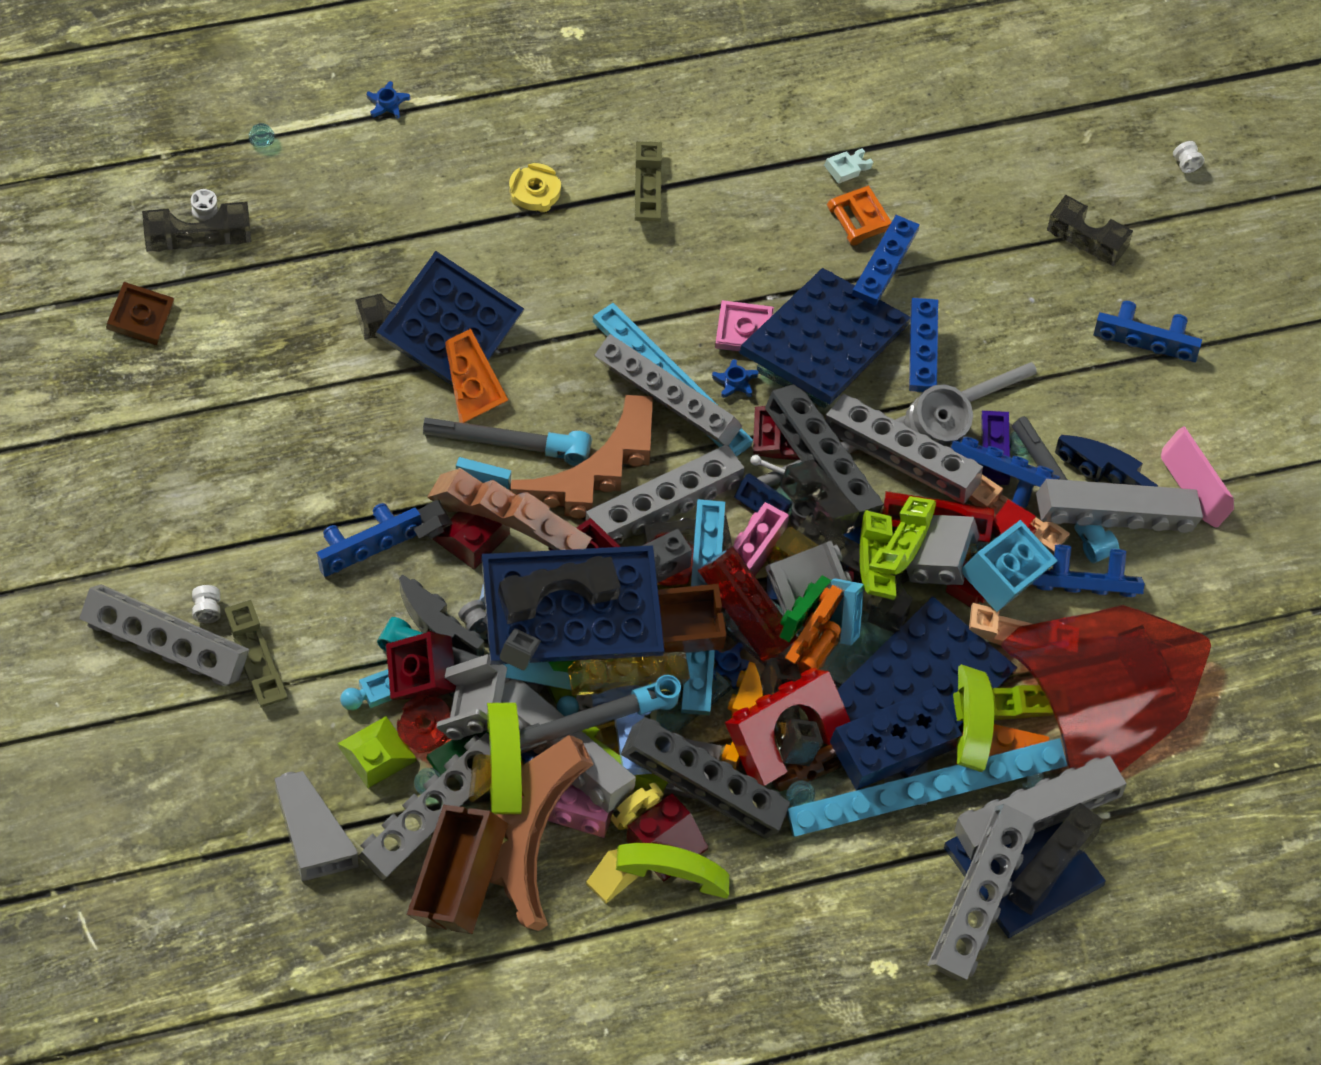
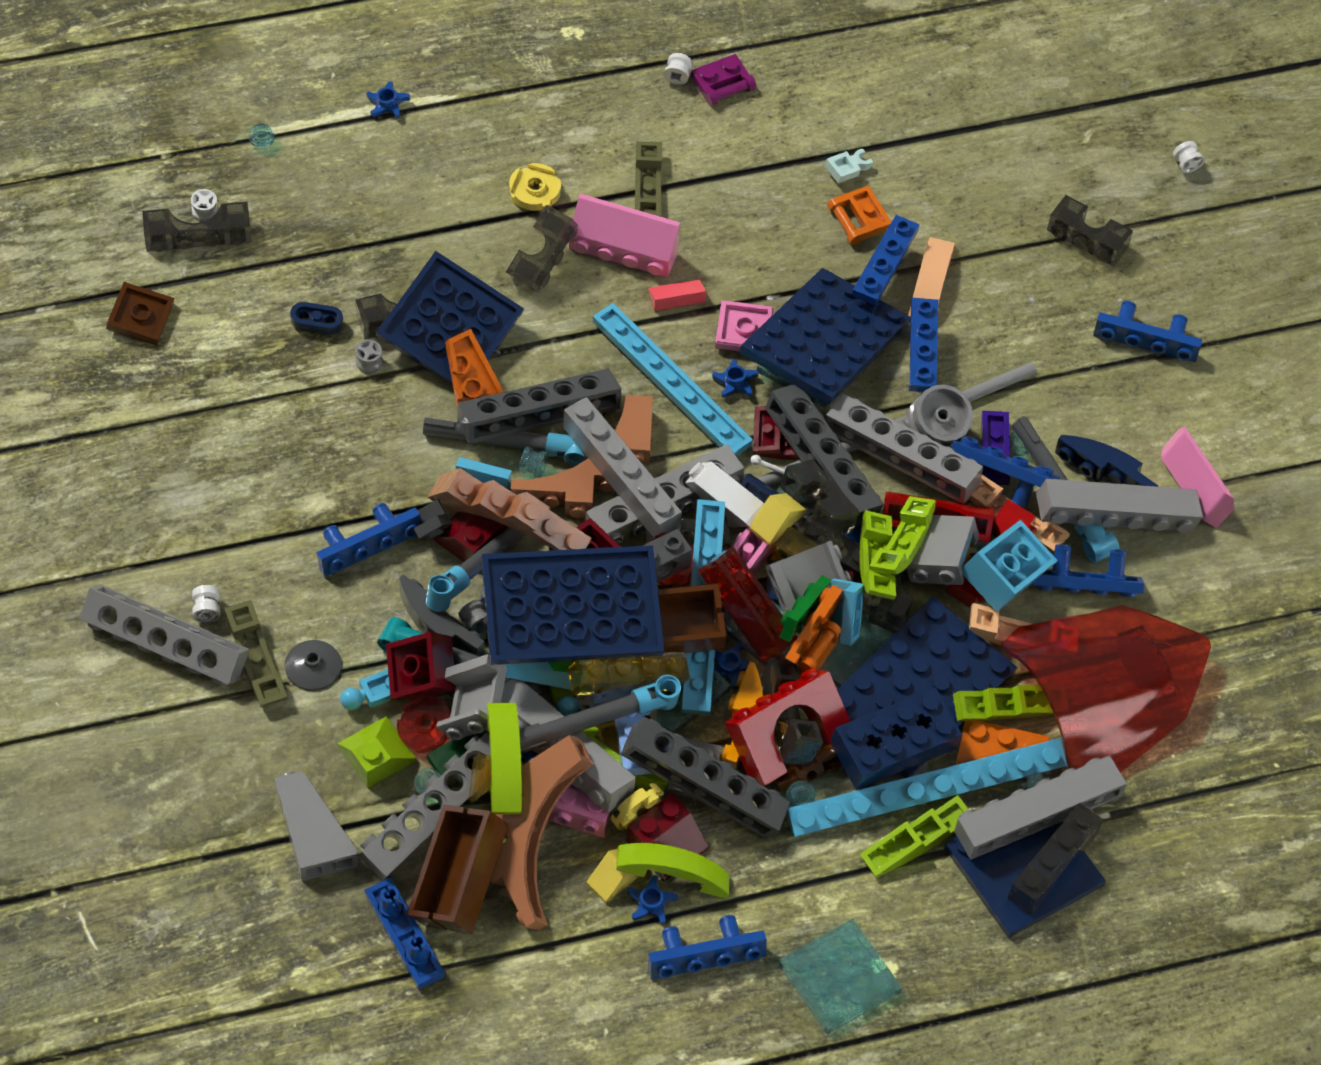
(316, 674): none -> dark grey dish
(317, 317): none -> dark blue plate
(364, 351): none -> light grey wheel
(404, 933): none -> blue plate
(450, 584): none -> piece
(519, 649): dark grey slope -> none
(533, 462): none -> clear light blue wheel
(535, 405): none -> dark grey brick
(536, 268): none -> clear smoke arch
(593, 580): clear smoke arch -> none
(621, 468): none -> light grey brick
(625, 236): none -> bright pink slope
(651, 900): none -> blue animal
(668, 390): light grey brick -> none
(677, 295): none -> coral slope
(678, 68): none -> white wheel
(695, 957): none -> blue plate
(714, 484): none -> white slope
(721, 74): none -> magenta plate
(775, 517): none -> light yellow slope
(840, 976): none -> clear light blue plate
(914, 839): none -> lime slope
(933, 269): none -> light nougat slope
(945, 955): light grey brick -> none
(976, 741): lime slope -> none

